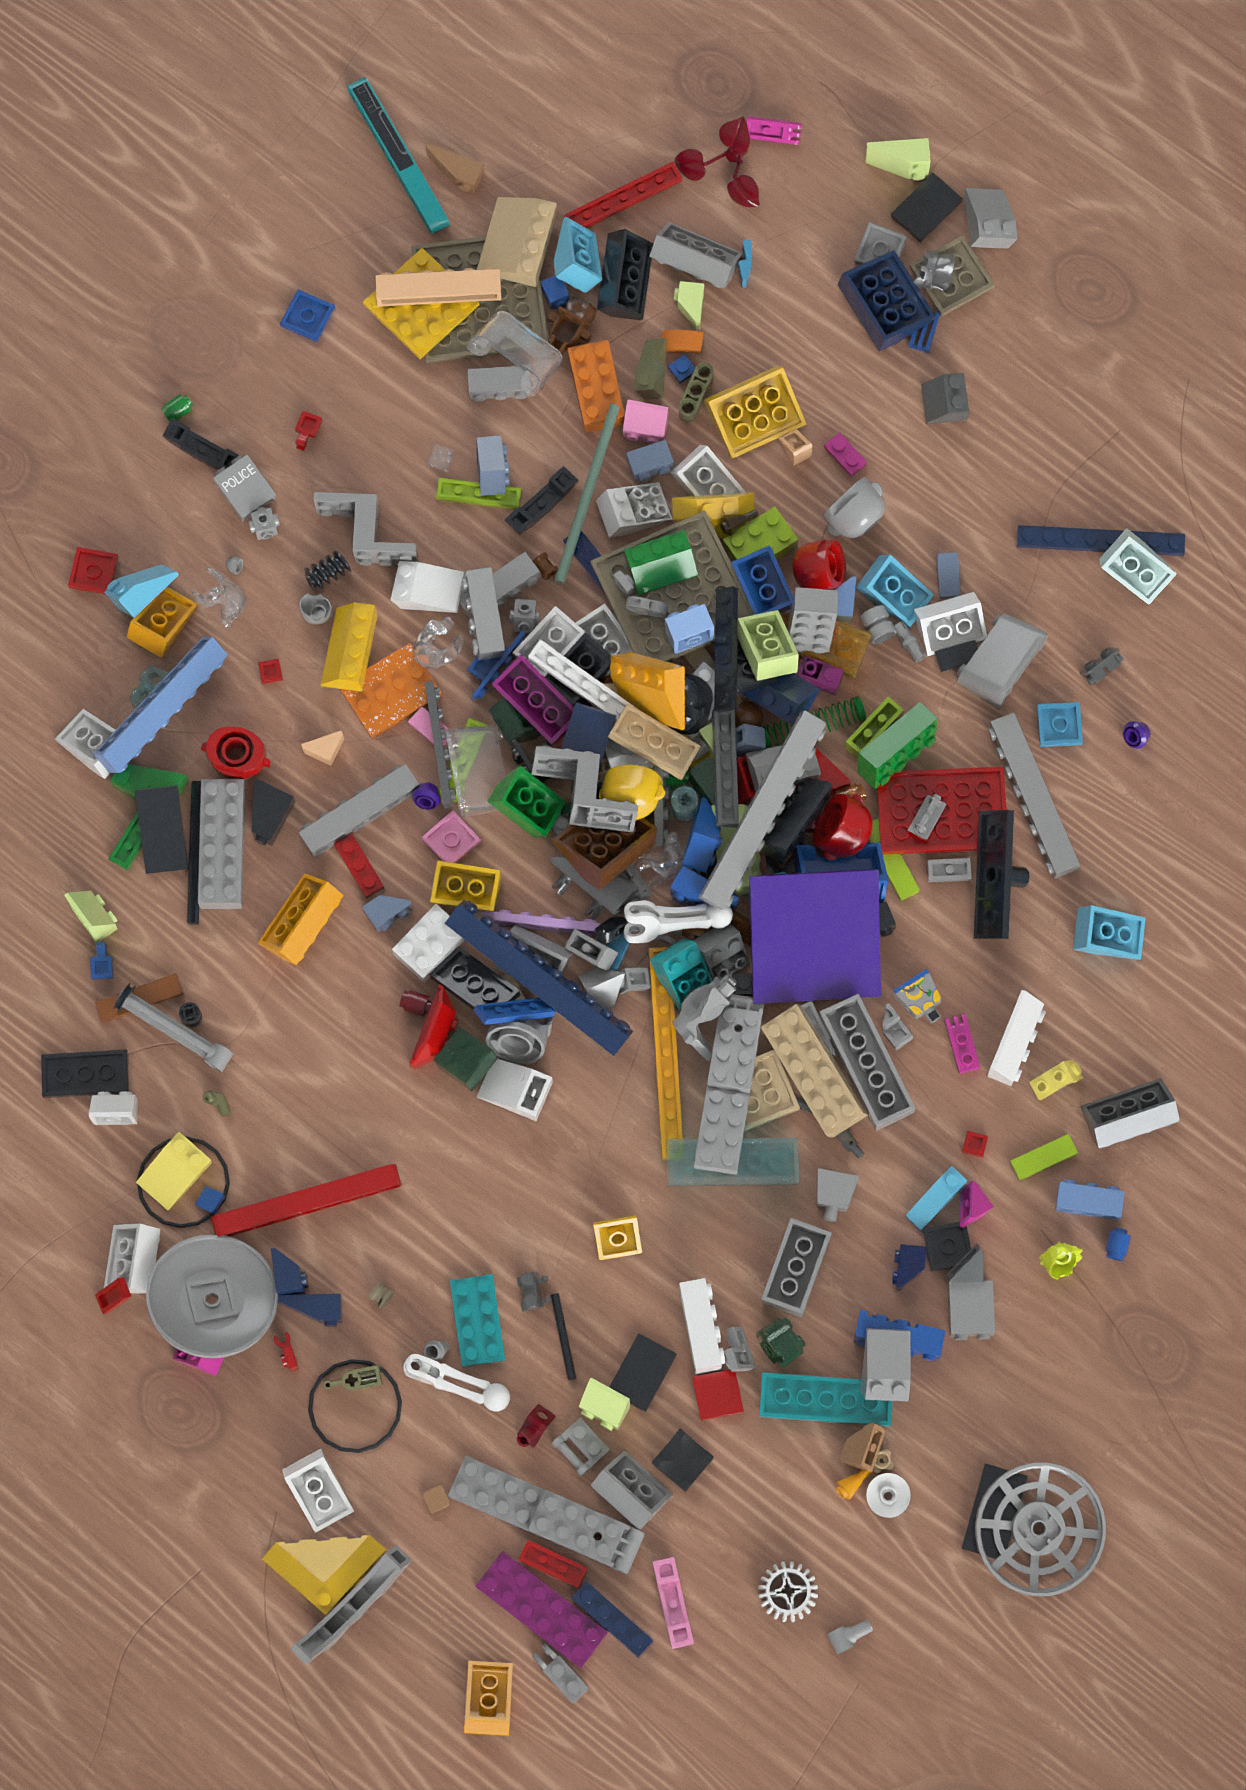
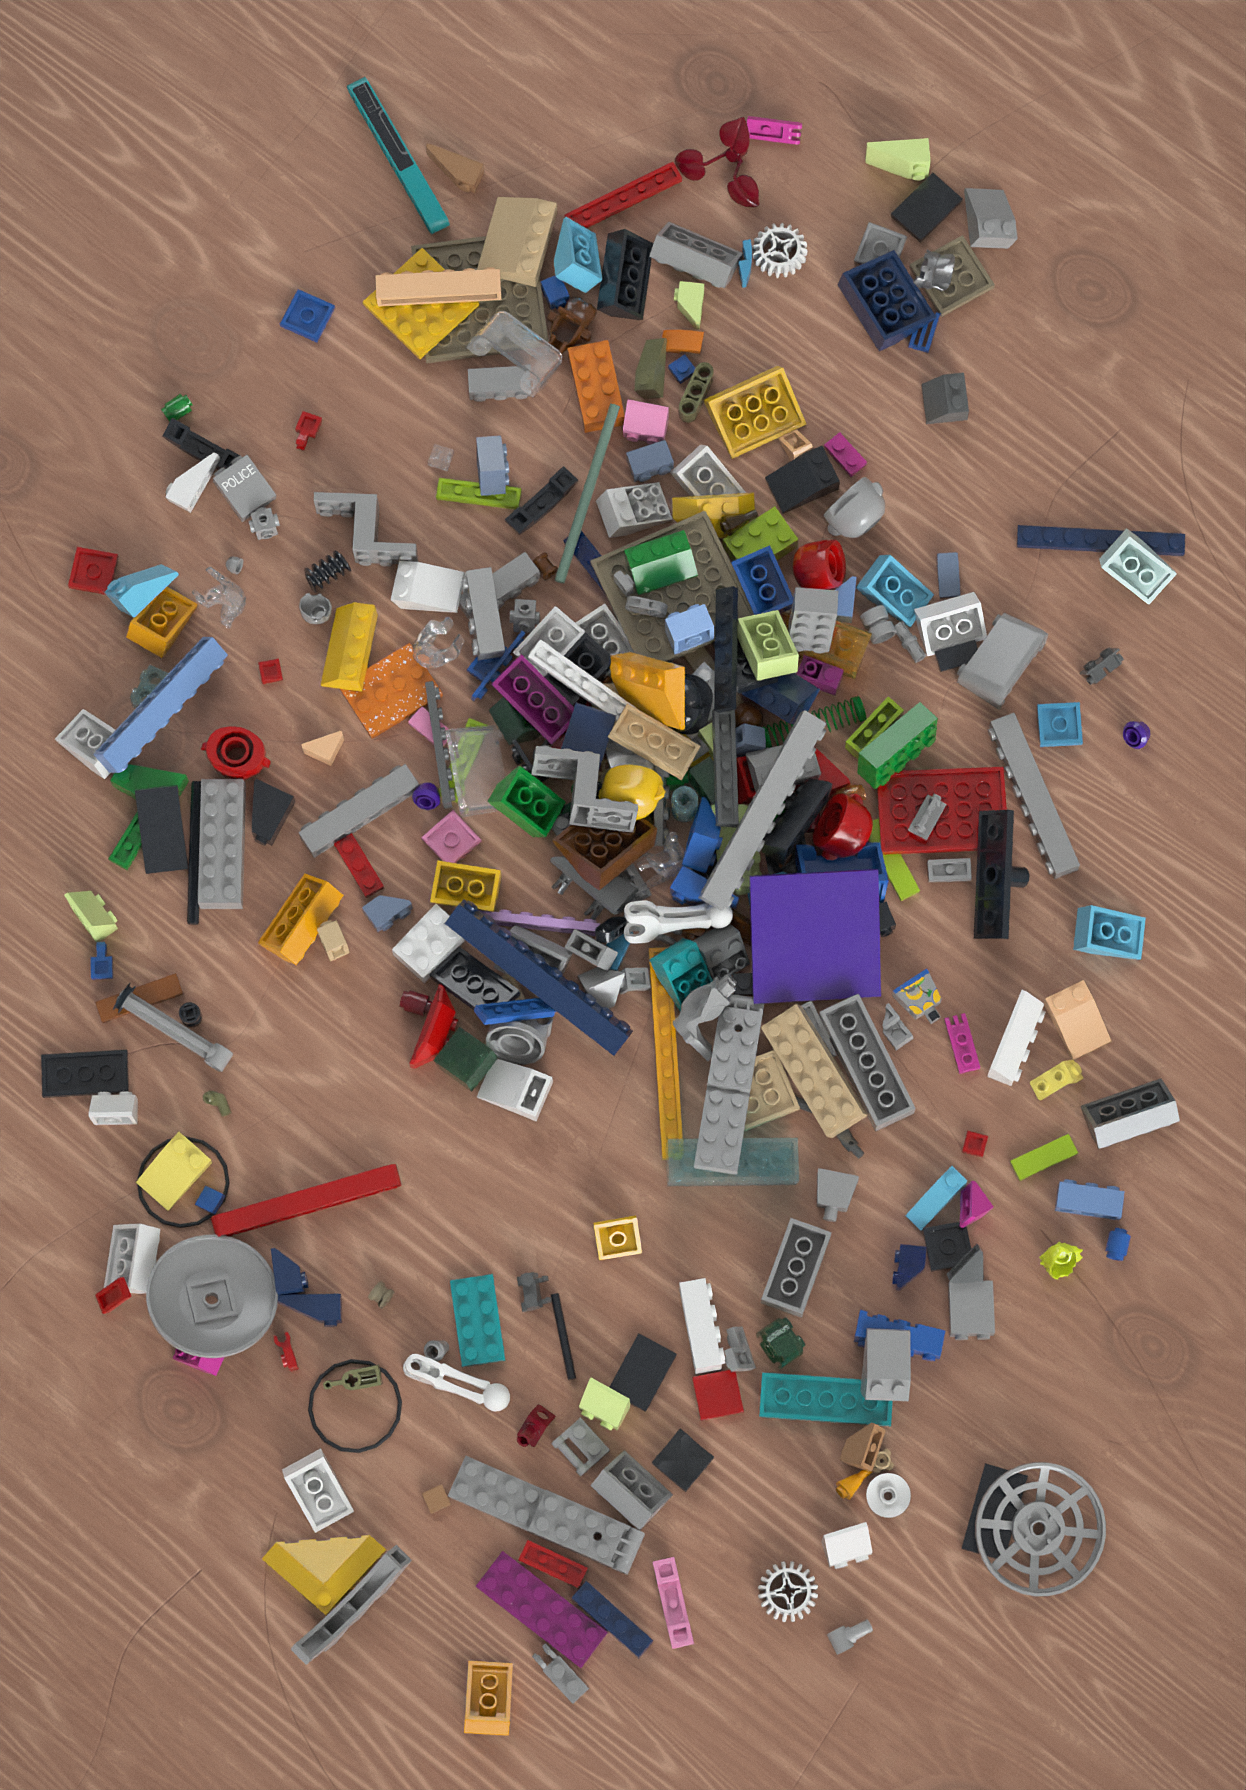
(190, 485): none -> white slope
(333, 940): none -> tan brick
(792, 240): none -> white gear
(803, 480): none -> black slope
(847, 1545): none -> white slope
(1077, 1020): none -> light nougat slope

